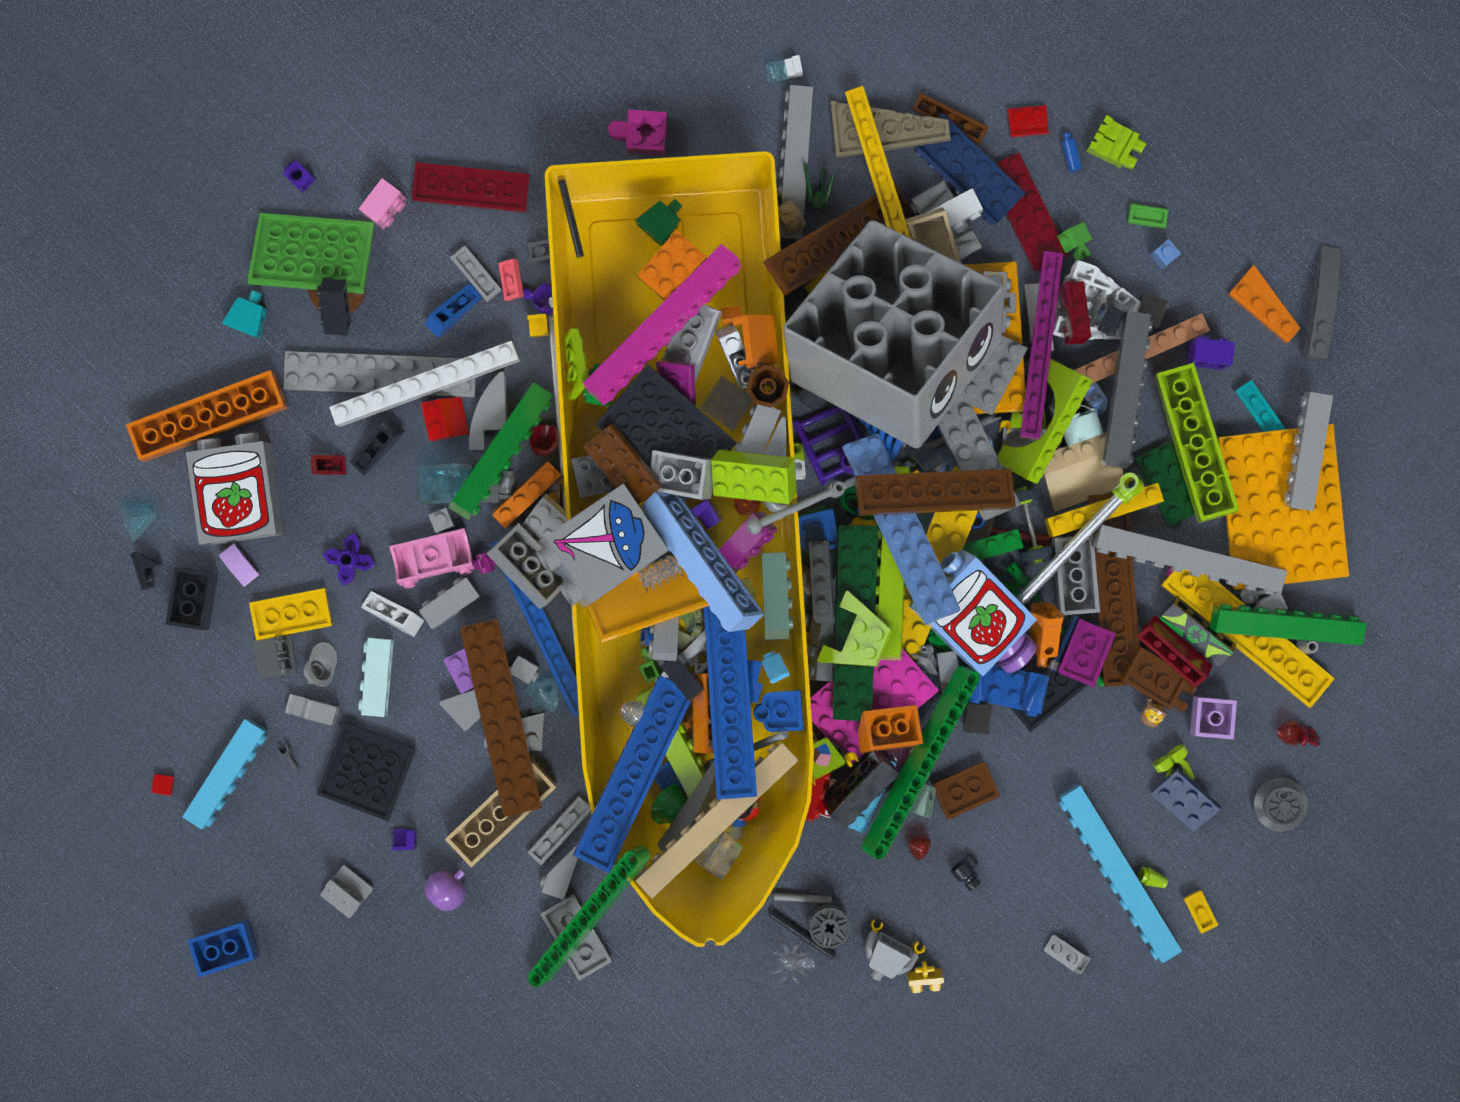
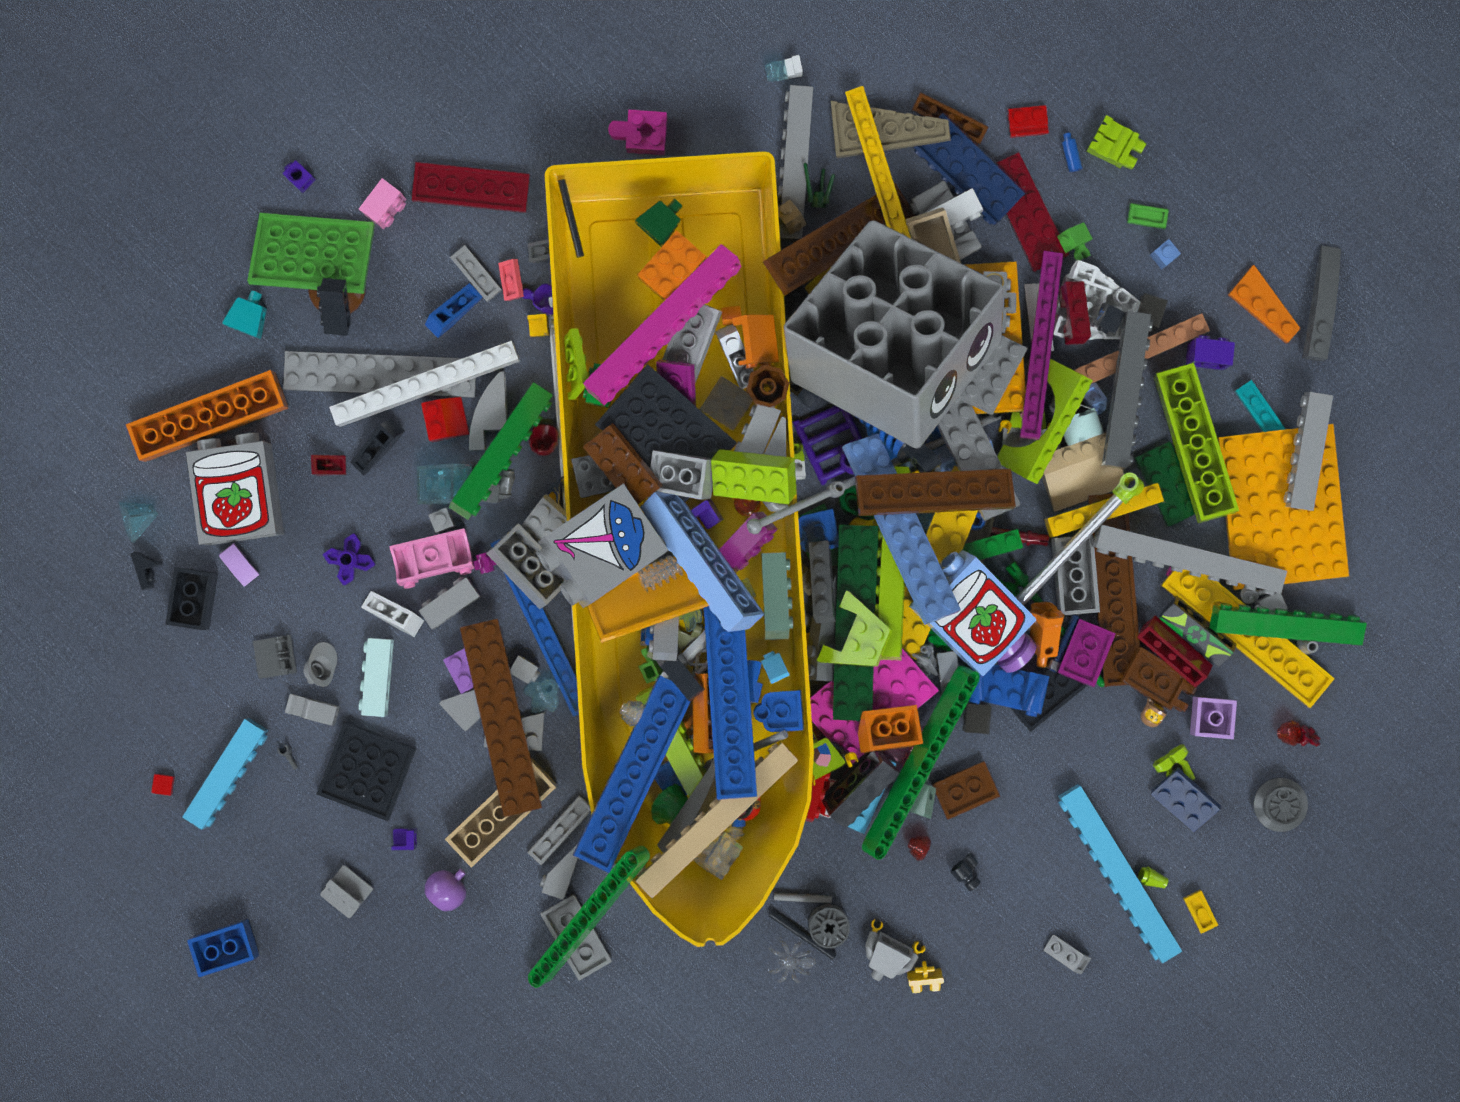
(291, 614): yellow plate -> none
(526, 493): orange brick -> none
(1037, 553): black axle -> none

